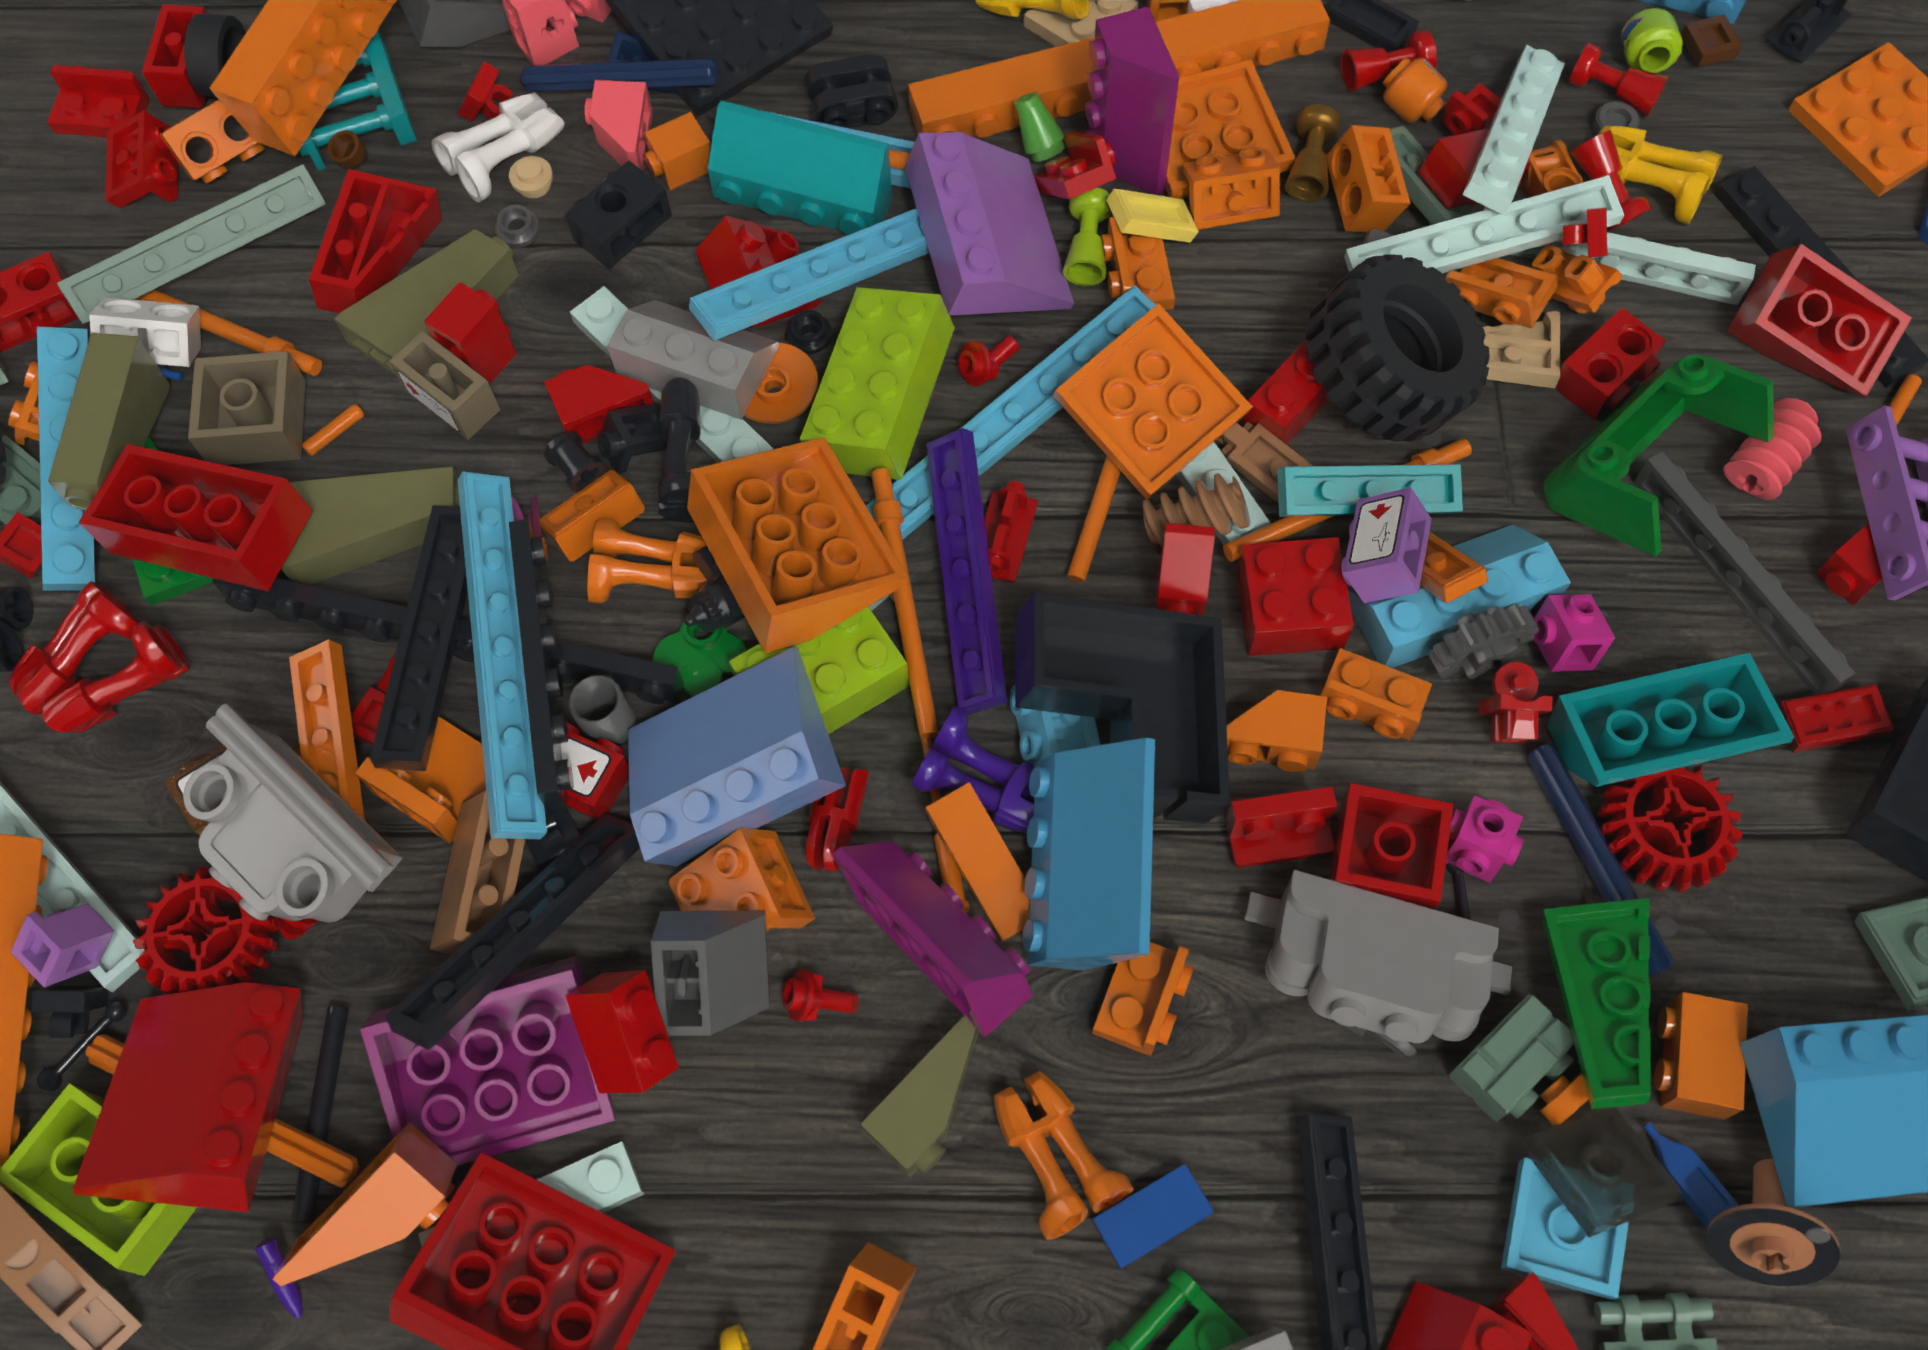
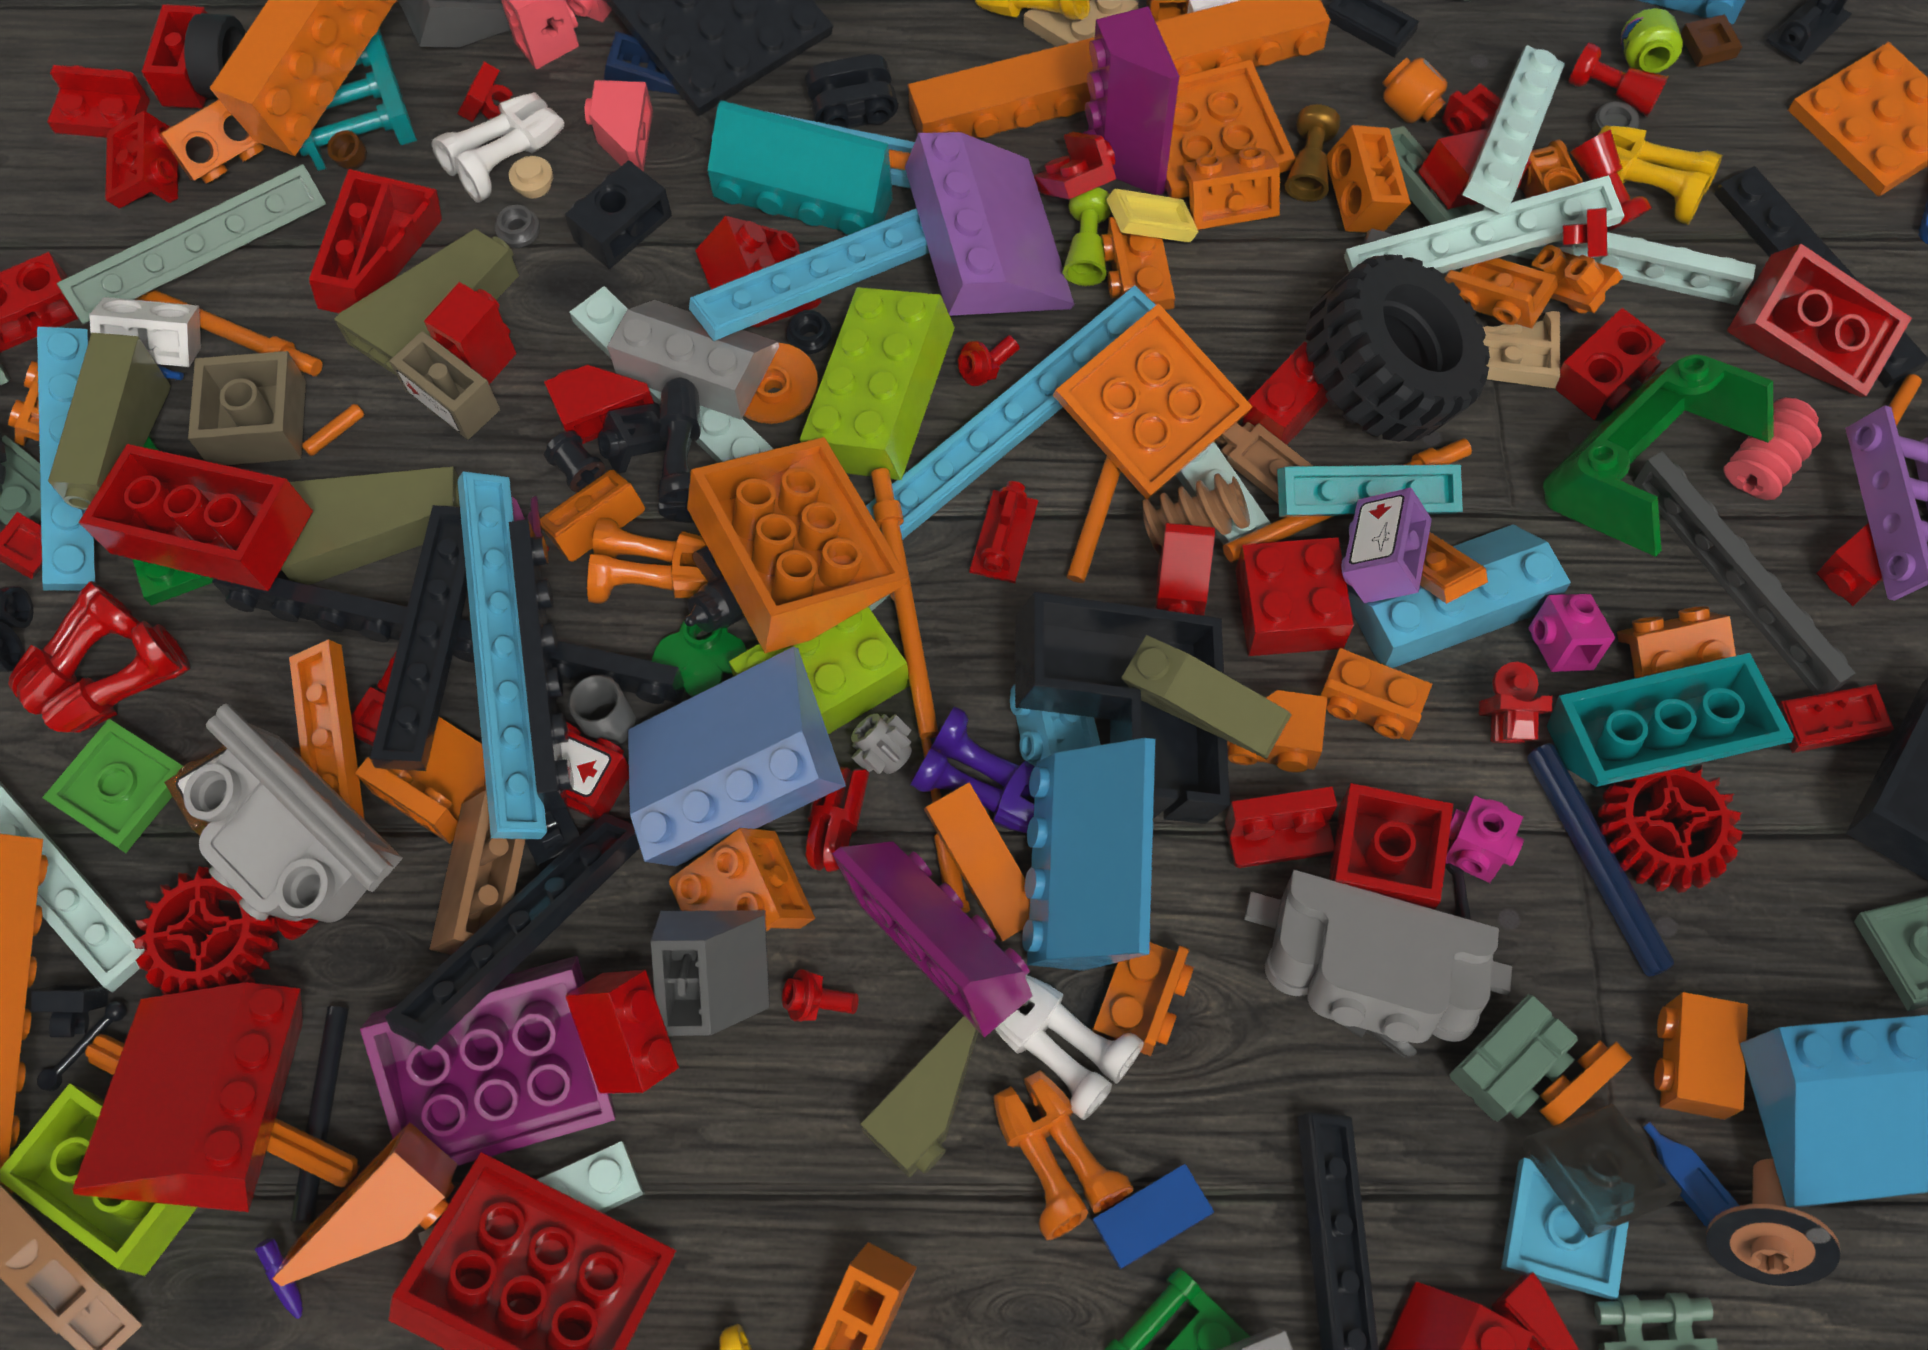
(62, 943): medium lavender brick -> none
(115, 785): none -> bright green plate
(654, 72): dark blue axle -> none
(677, 151): orange brick -> none
(881, 743): none -> light grey gear
(966, 572): dark purple tile -> none
(1038, 128): bright green cone -> none
(1046, 1012): none -> white piece
(1205, 697): none -> olive slope
(1370, 65): red piece -> none
(1483, 642): dark grey gear -> none
(1605, 990): green wing -> none
(1678, 642): none -> orange bracket

